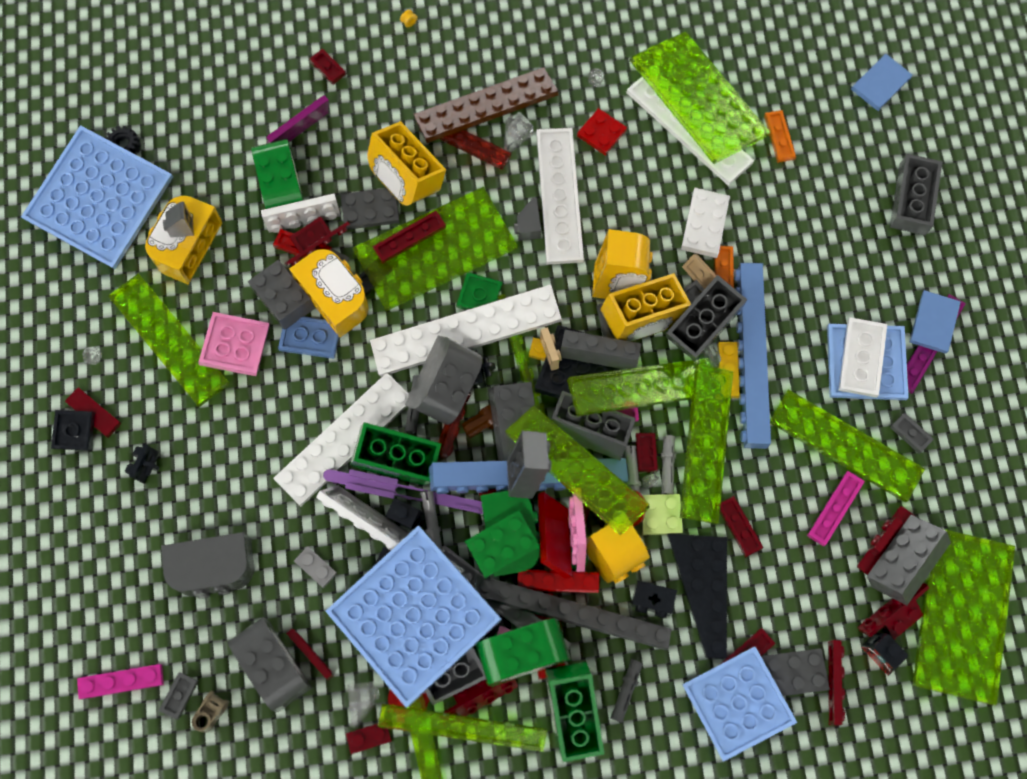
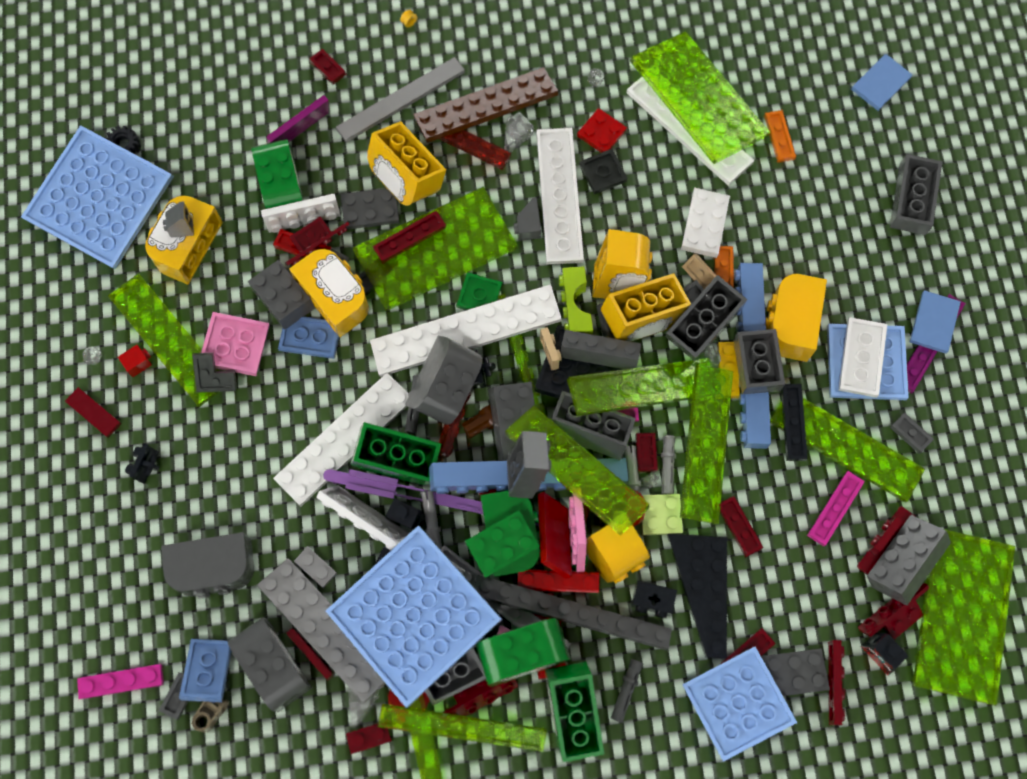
(73, 430): black tile -> none
(135, 360): none -> red brick
(206, 671): none -> medium blue tile
(209, 379): none -> pearl dark grey plate
(307, 613): none -> light grey plate
(400, 99): none -> light grey tile
(536, 350): yellow plate -> none
(574, 284): none -> lime arch
(603, 171): none -> pearl dark grey plate
(759, 361): none -> dark grey brick
(794, 422): none -> black plate
(797, 315): none -> yellow brick

